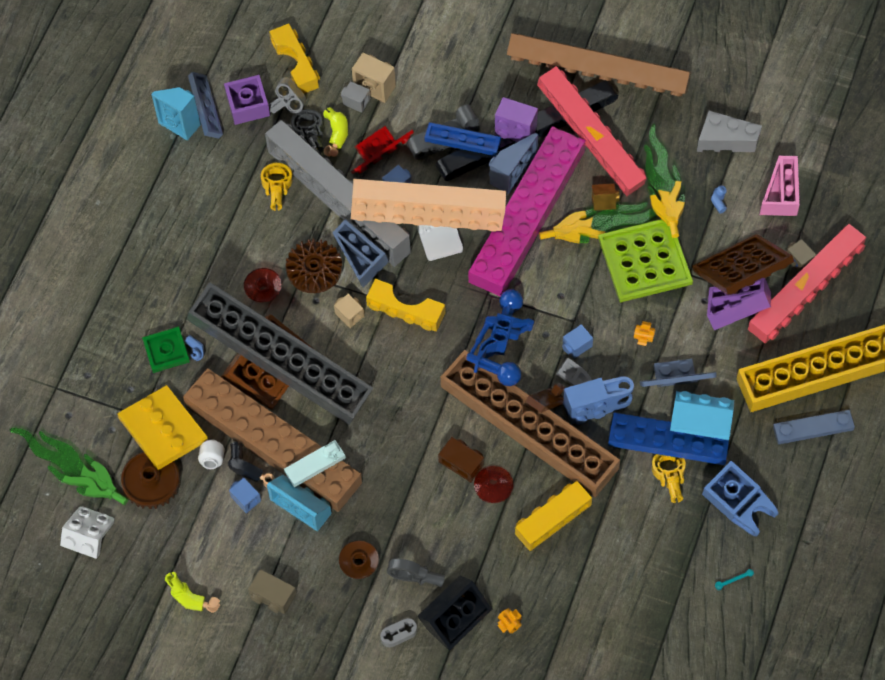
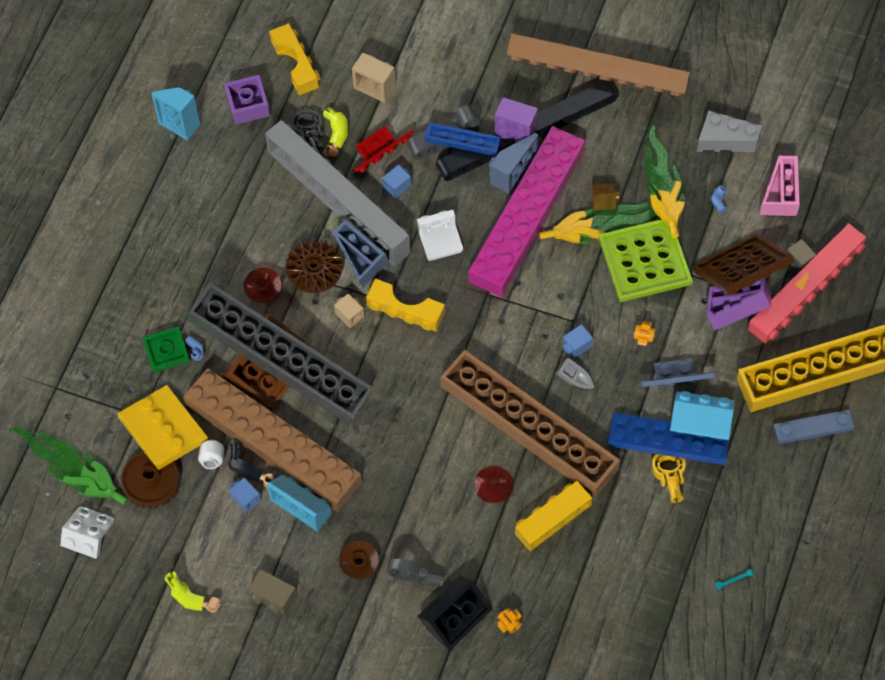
(205, 105): sand blue plate -> none
(276, 186): yellow pin -> none
(285, 97): light grey beam -> none
(314, 463): light aqua hinge -> none
(355, 96): light grey brick -> none
(396, 629): light grey beam -> none
(428, 205): light nougat brick -> none
(461, 459): reddish brown brick -> none
(503, 328): blue piece -> none
(547, 398): reddish brown hinge -> none
(590, 128): coral brick -> none
(595, 399): medium blue brick -> none
(743, 502): medium blue brick -> none

